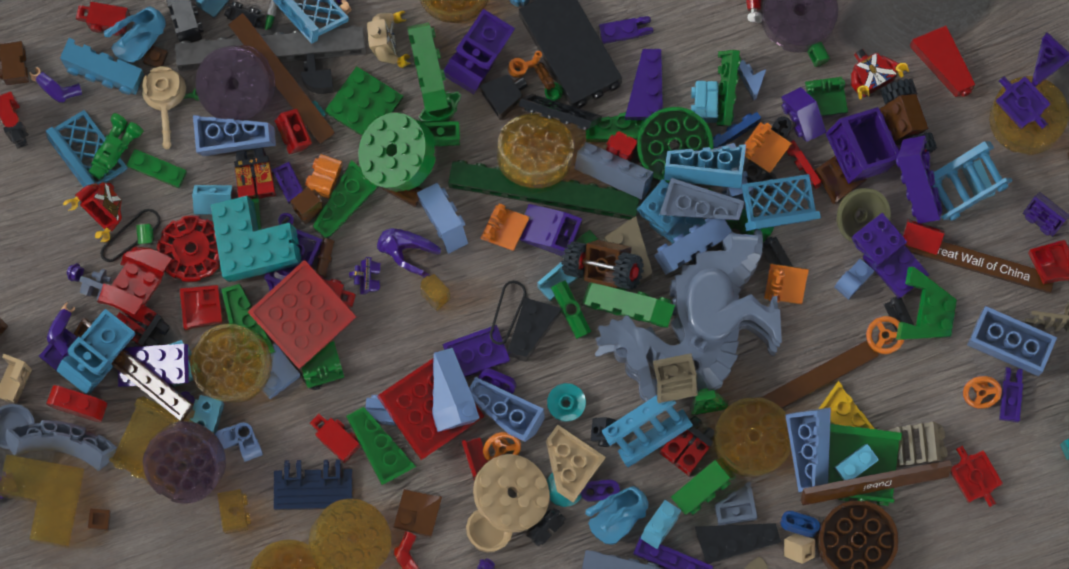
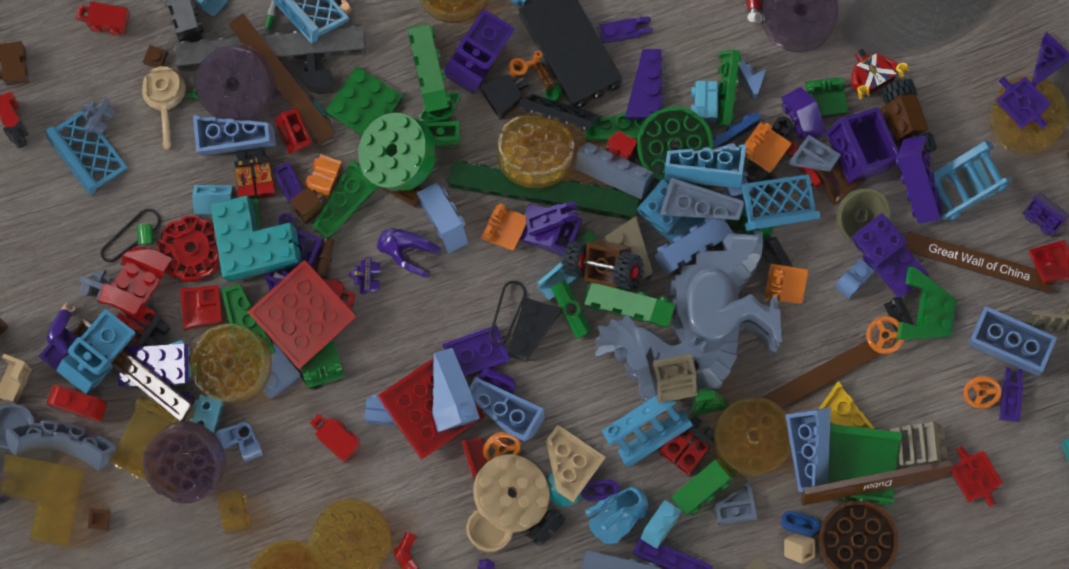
(53, 89): dark purple arm -> none
(75, 272): dark purple plate -> none
(94, 122): none -> sand blue hips
(101, 68): dark azure wedge -> none
(101, 204): red torso -> none
(113, 147): green piece -> none
(138, 40): dark azure hair -> none
(156, 168): green plate -> none
(251, 14): black hinge -> none
(313, 491): dark blue hinge -> none
(381, 451): green wing -> none
(382, 38): tan torso -> none
(417, 512): reddish brown plate -> none
(434, 291): clear yellow brick -> none
(551, 218): none -> dark purple hinge
(562, 393): teal dish -> none
(598, 425): black brick -> none
(734, 540): black wing -> none
(815, 155): none -> sand blue wing
(818, 54): green brick -> none
(856, 463): medium azure brick -> none
(923, 236): red panel -> none
(944, 60): red slope -> none

